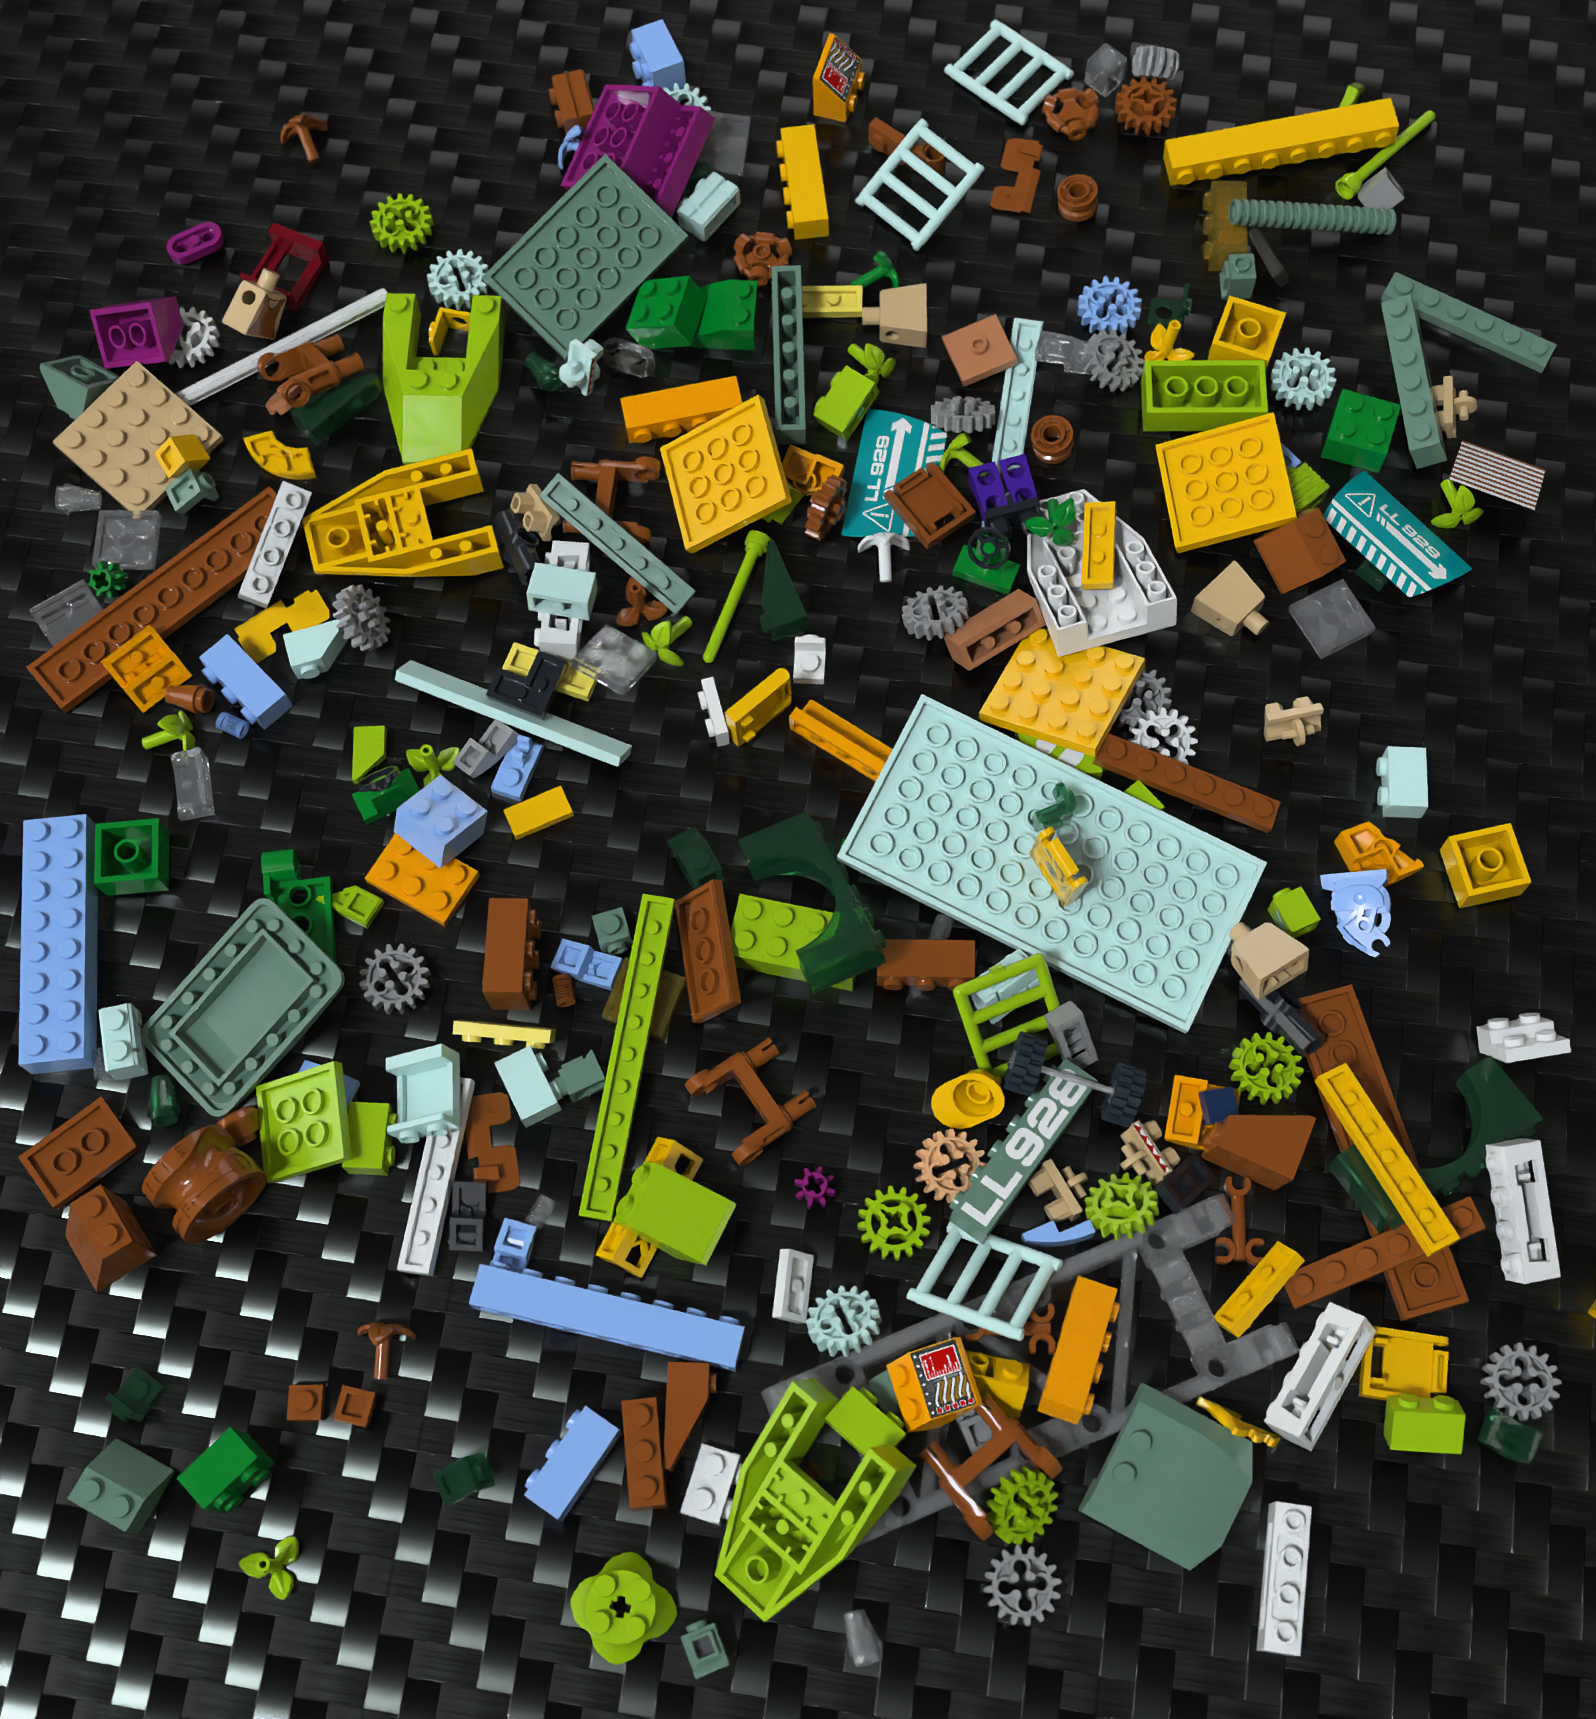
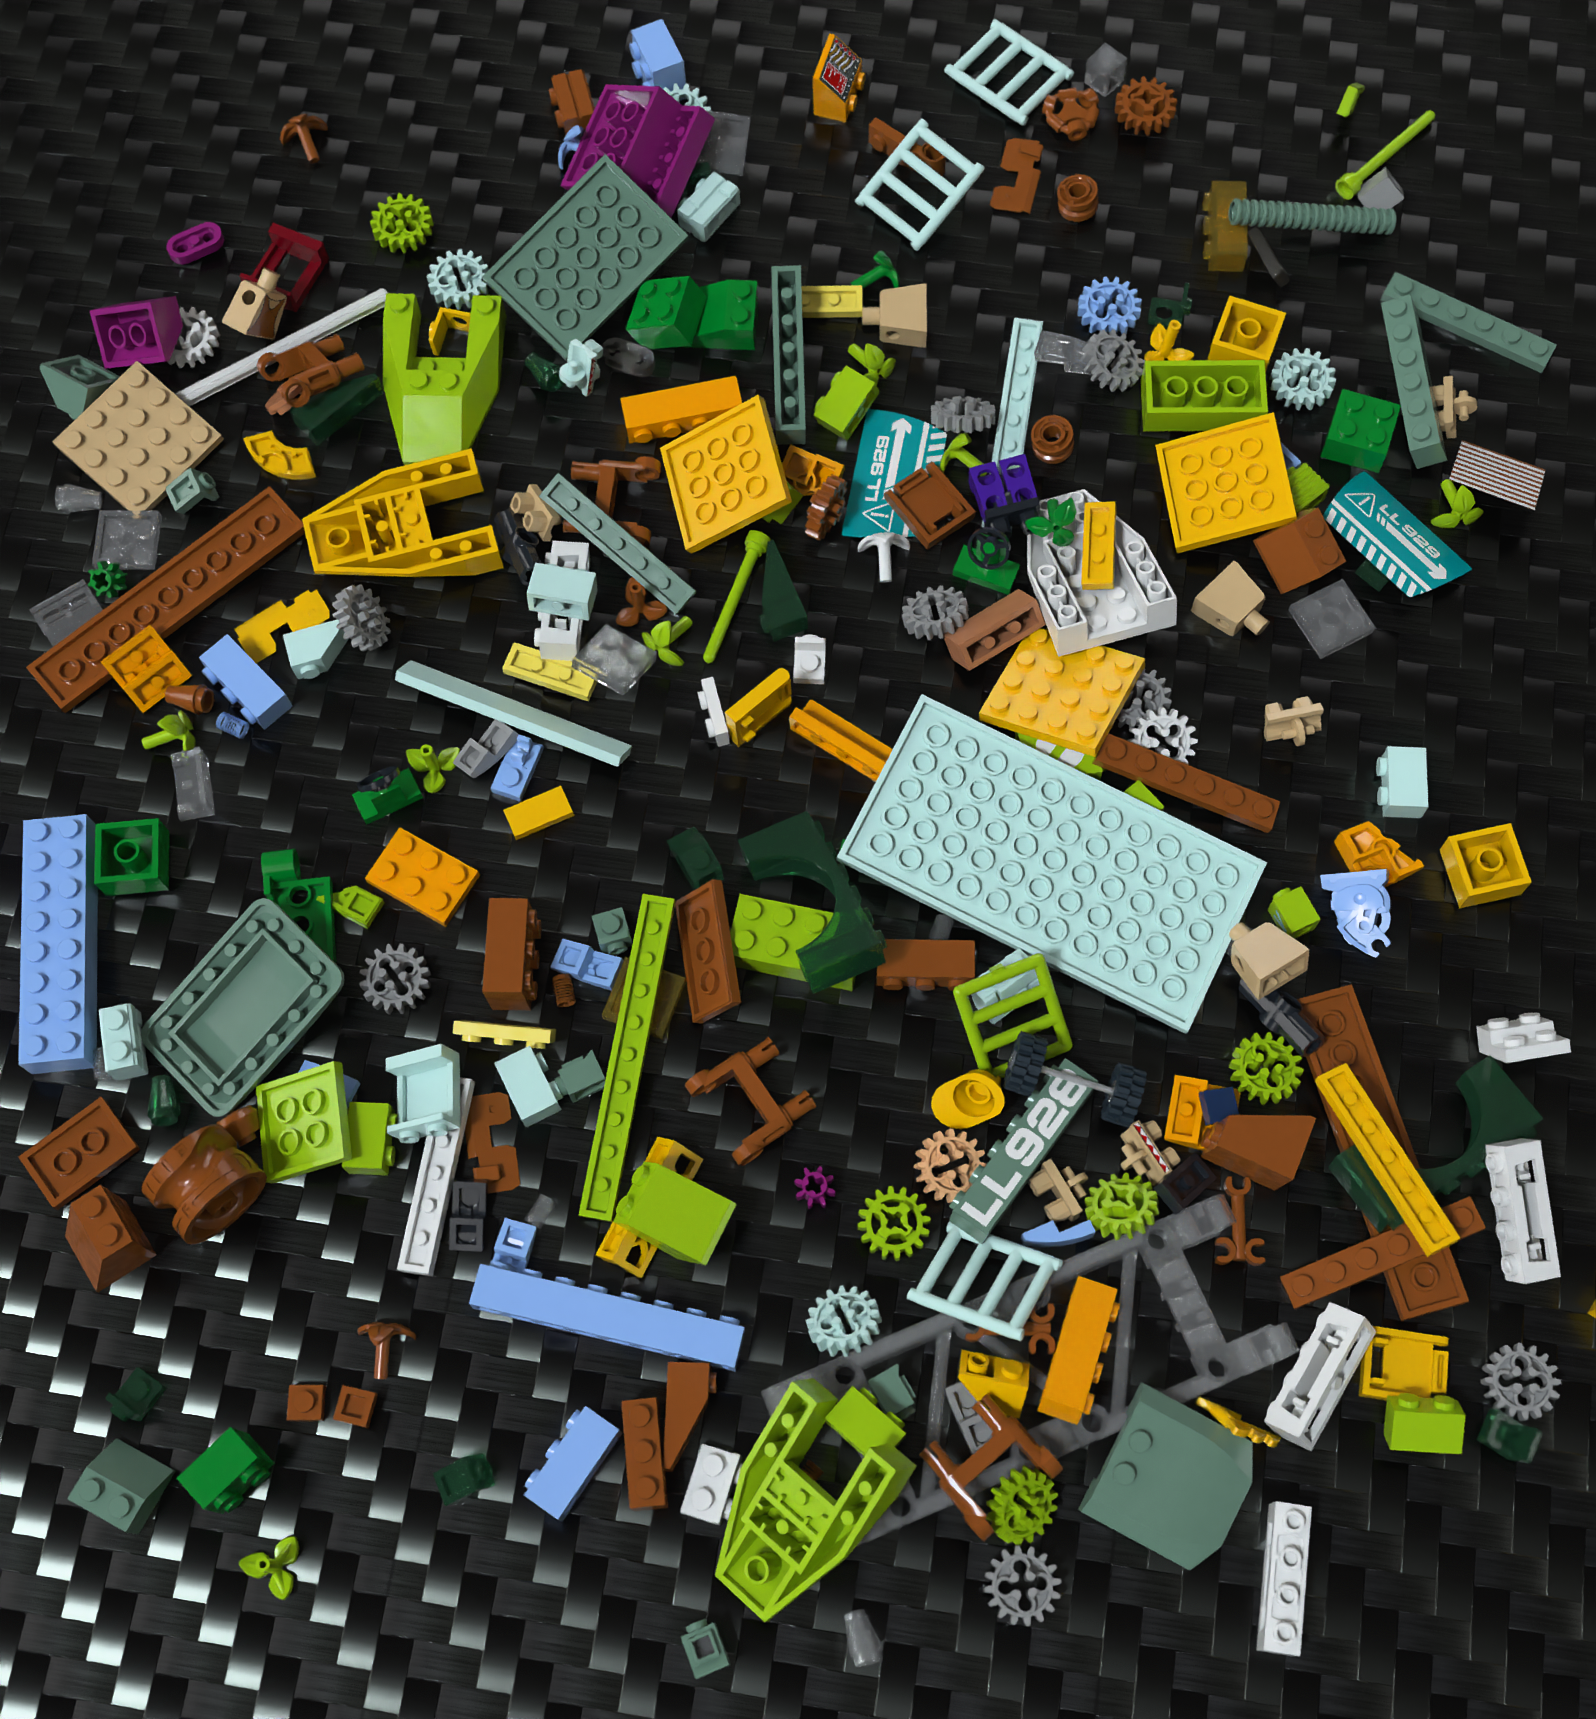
(181, 453): yellow panel -> none
(274, 544): white brick -> none
(368, 750): lime tile -> none
(440, 821): light blue brick -> none
(529, 694): black plate -> none
(650, 1611): lime brick -> none
(761, 255): dark orange piece -> none
(793, 1286): white plate -> none
(804, 182): yellow brick -> none
(934, 1385): slope -> none
(979, 350): nougat plate -> none
(1057, 813): clear green bracket -> none
(1057, 867): yellow container -> none
(1063, 1020): light grey slope -> none
(1155, 63): light grey gear -> none
(1238, 276): sand green window -> none
(1258, 1289): yellow plate -> none
(1281, 141): yellow brick -> none

